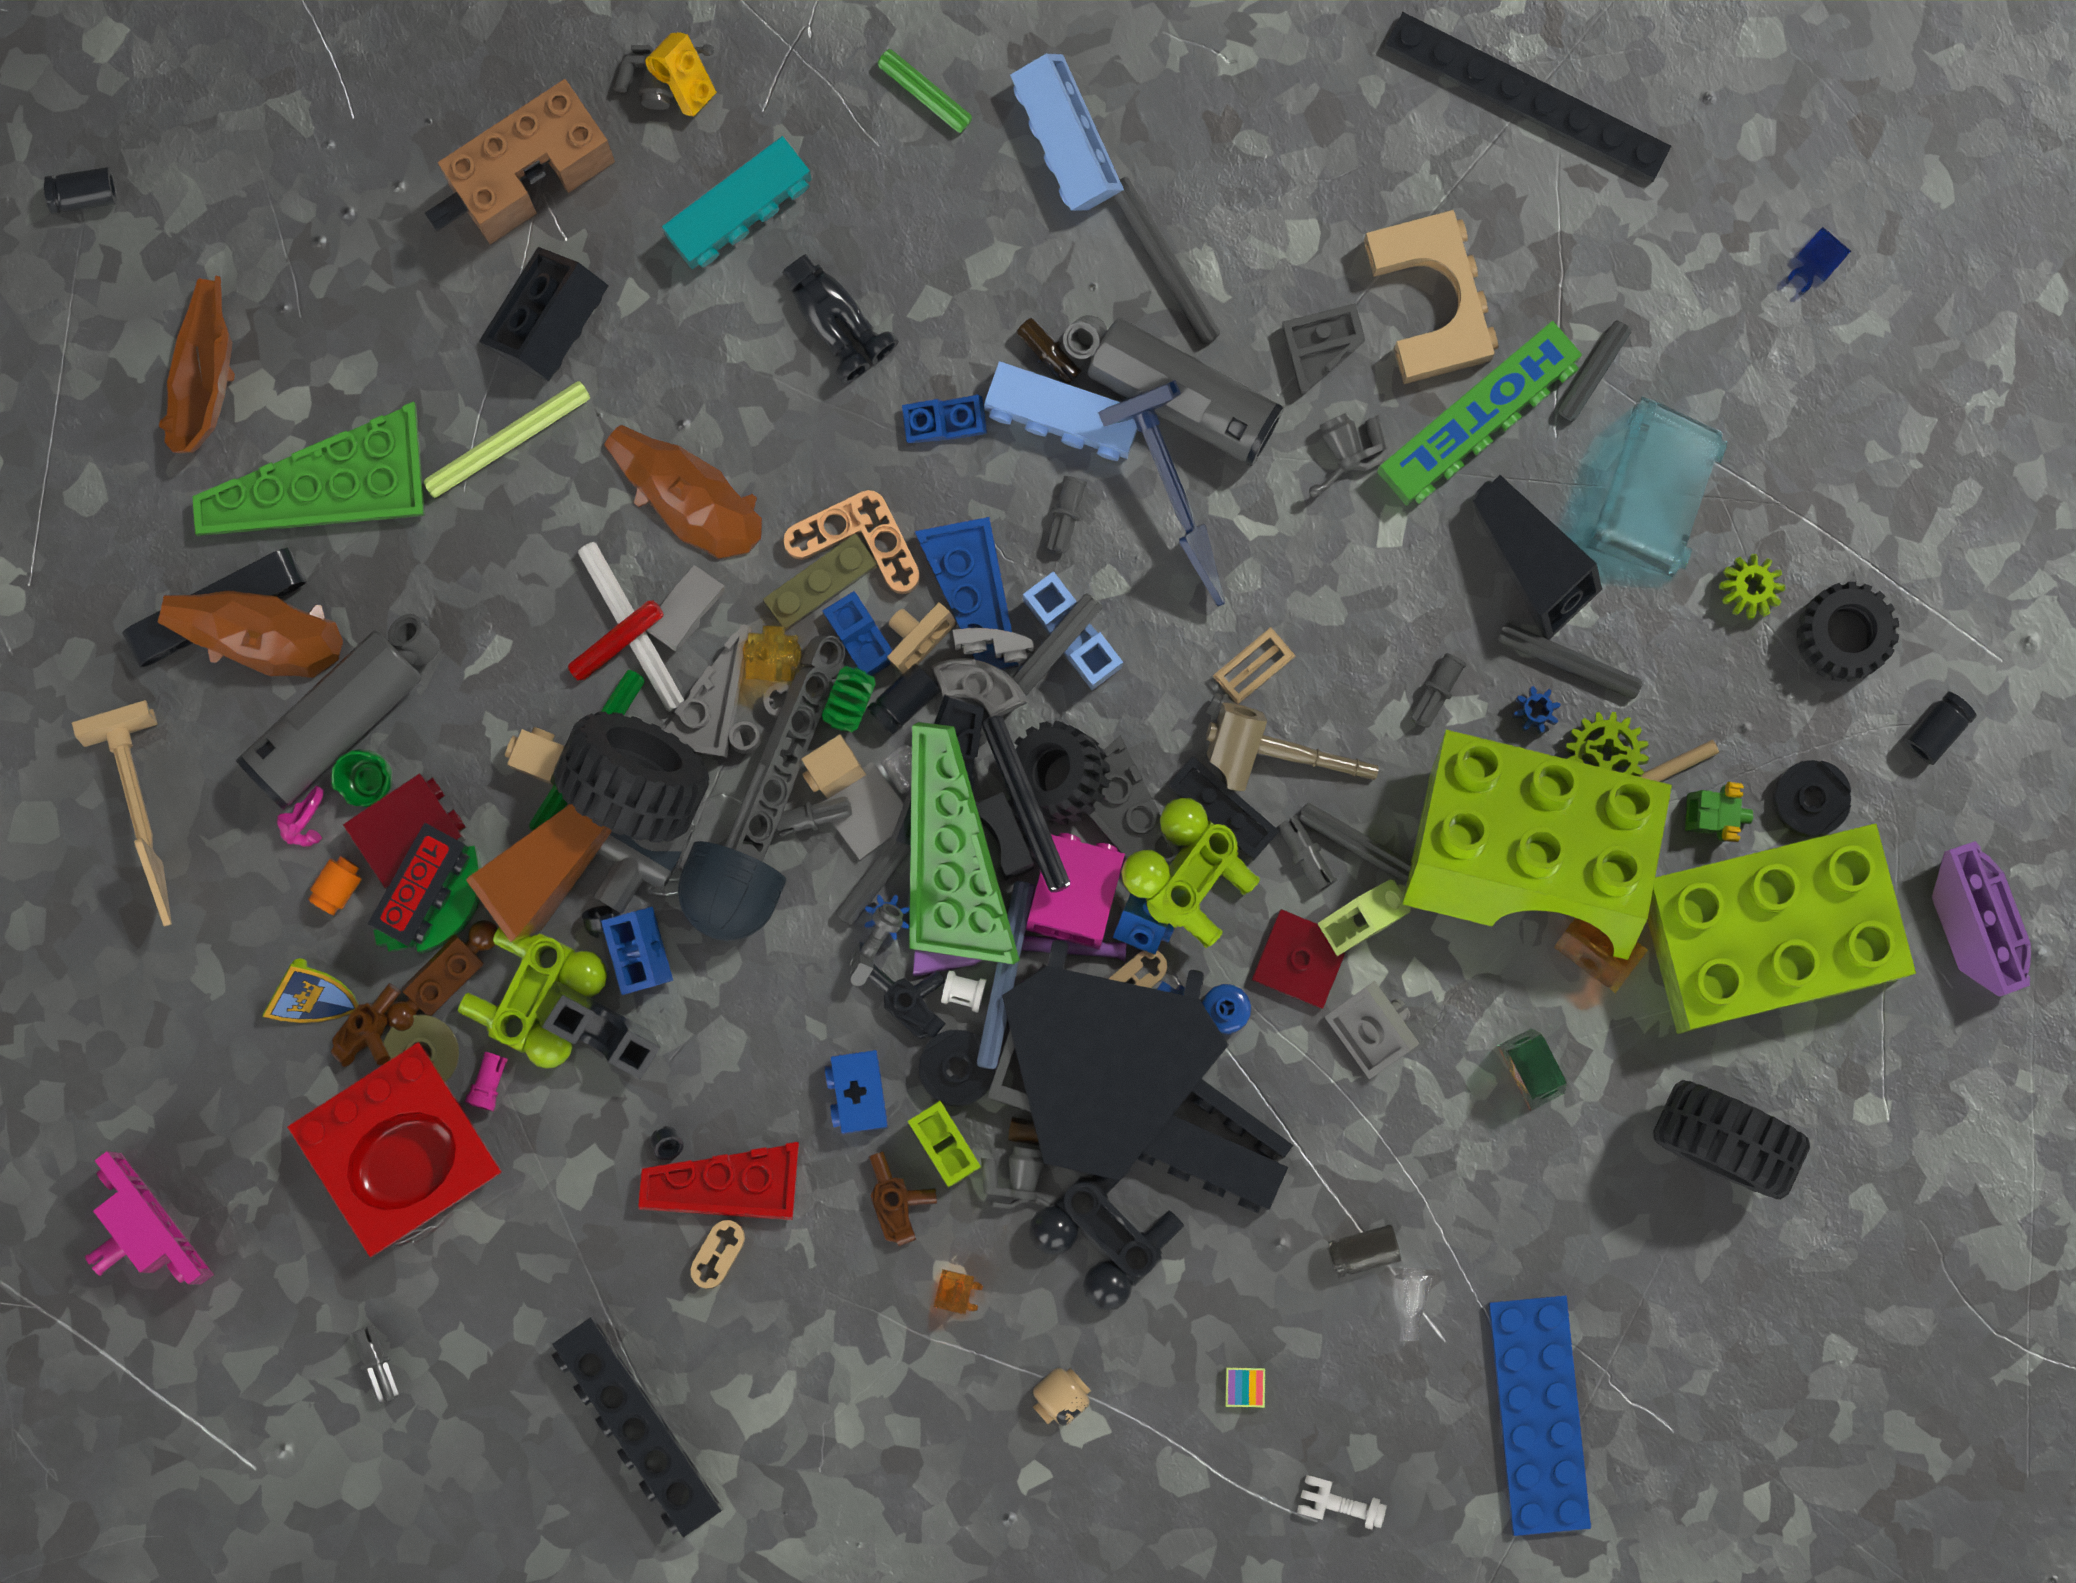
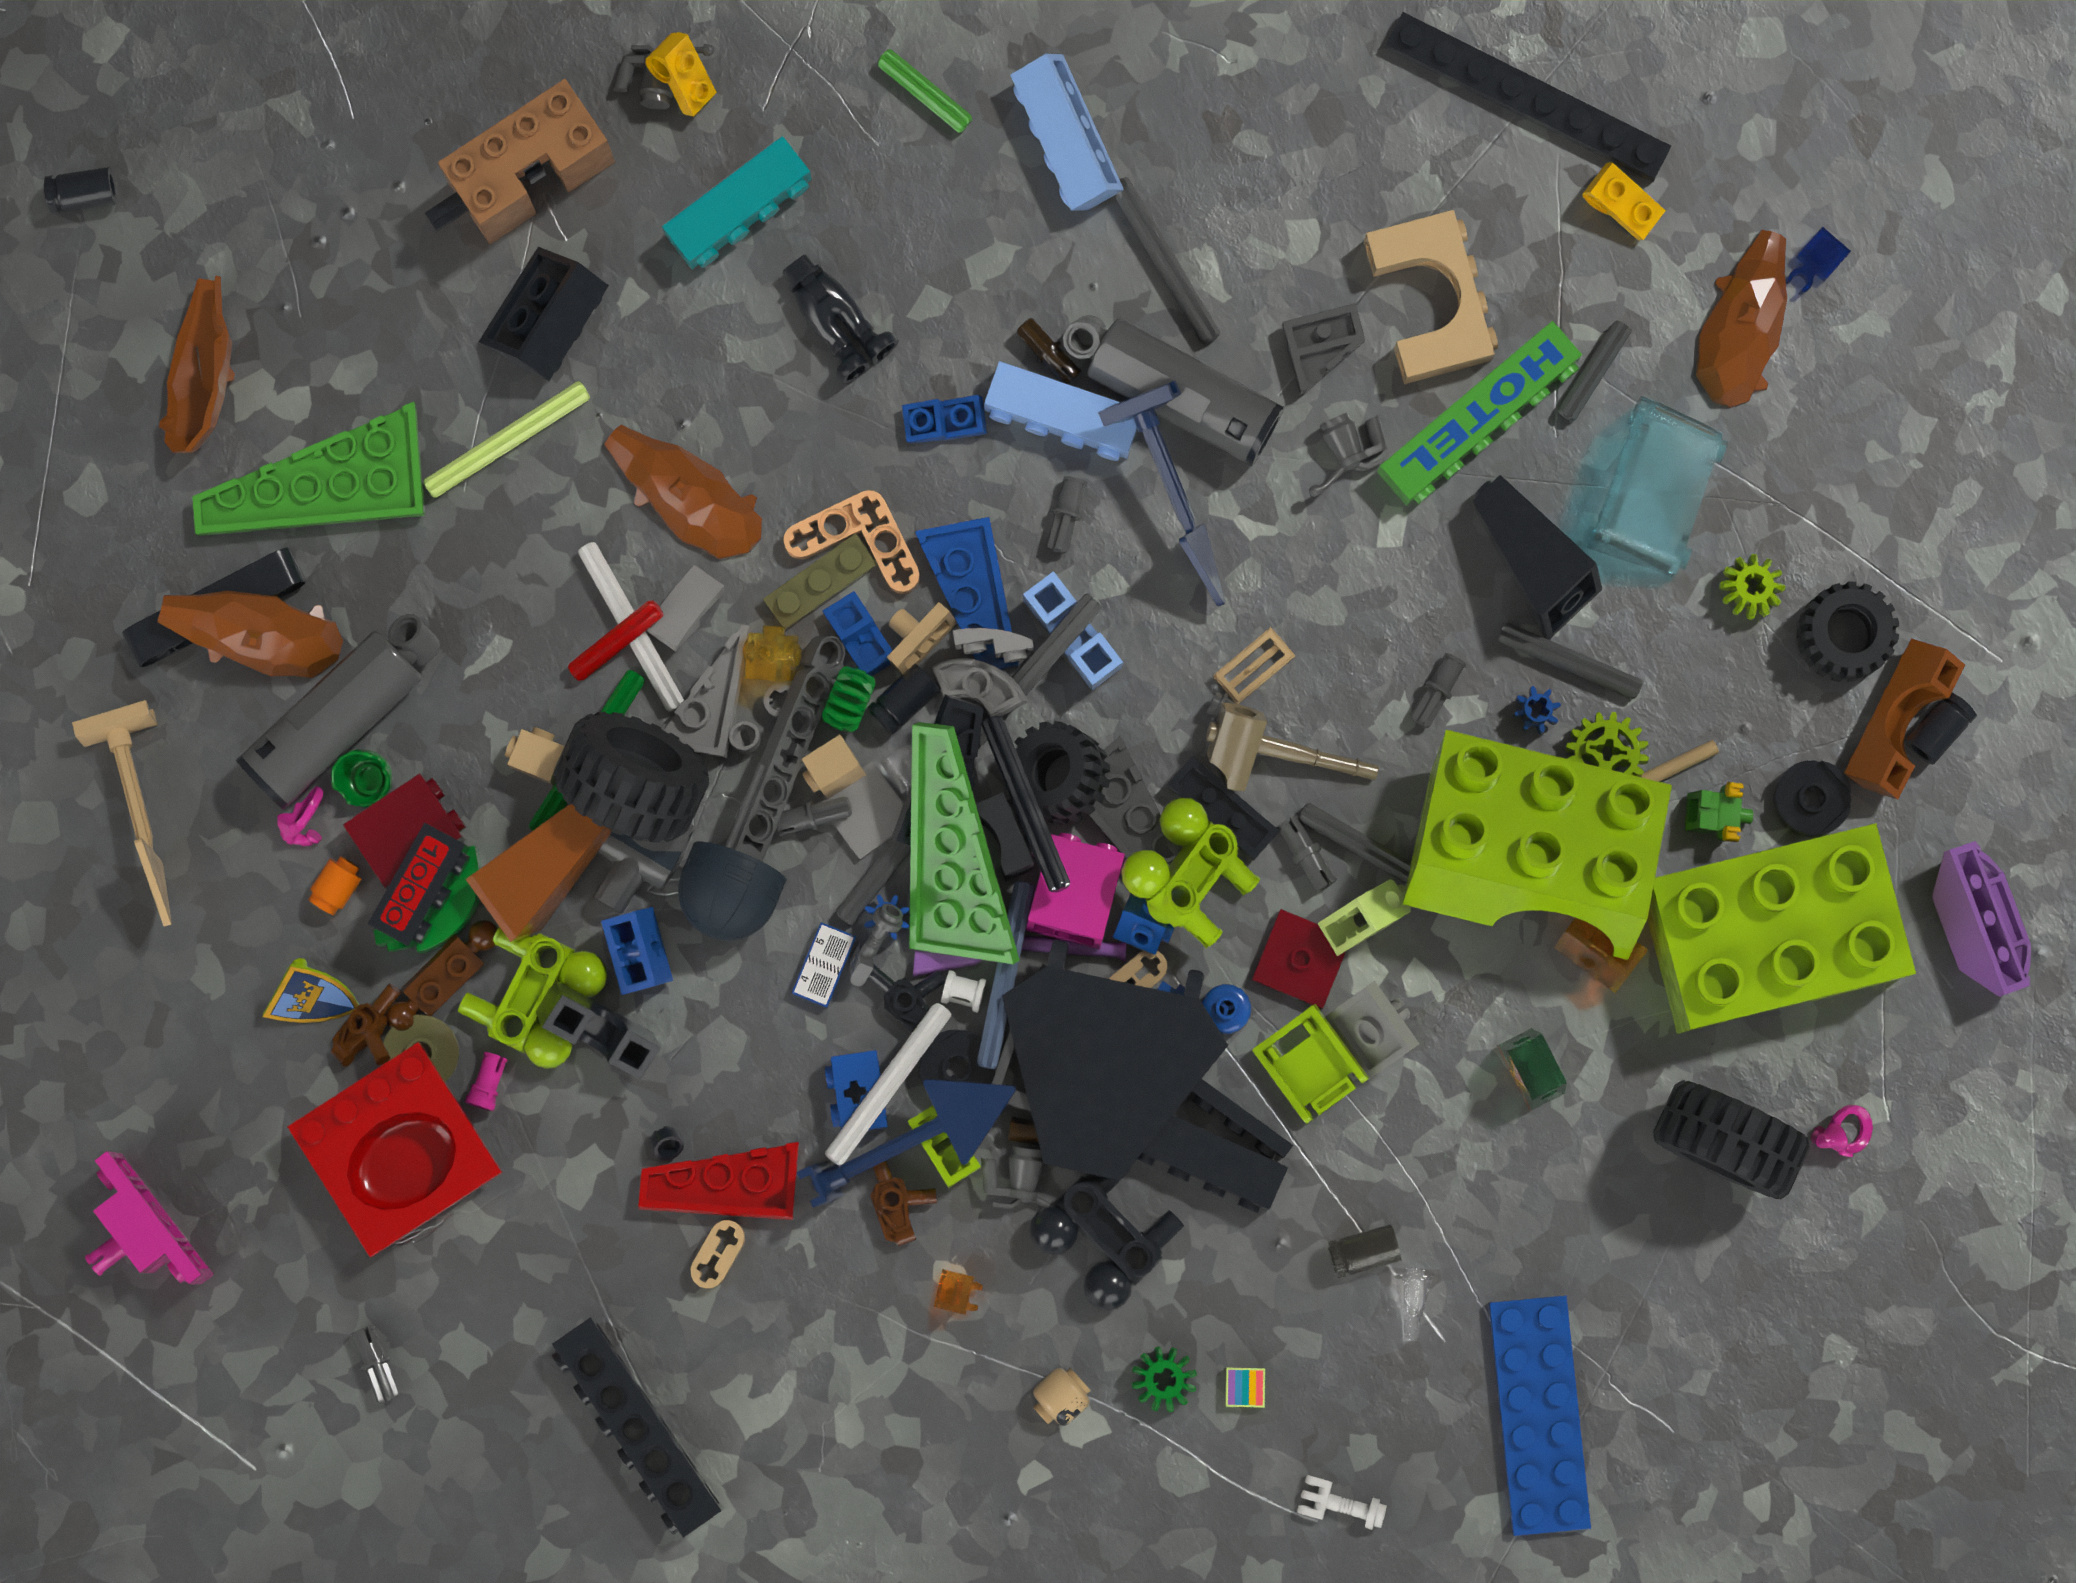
(593, 917): black hinge -> none
(824, 965): none -> white tile
(888, 1084): none -> white axle
(963, 1112): none -> dark blue piece
(1158, 1367): none -> green gear
(1315, 1068): none -> lime container
(1623, 200): none -> yellow plate
(1744, 323): none -> dark orange piece
(1836, 1138): none -> dark pink piece
(1921, 677): none -> dark orange arch

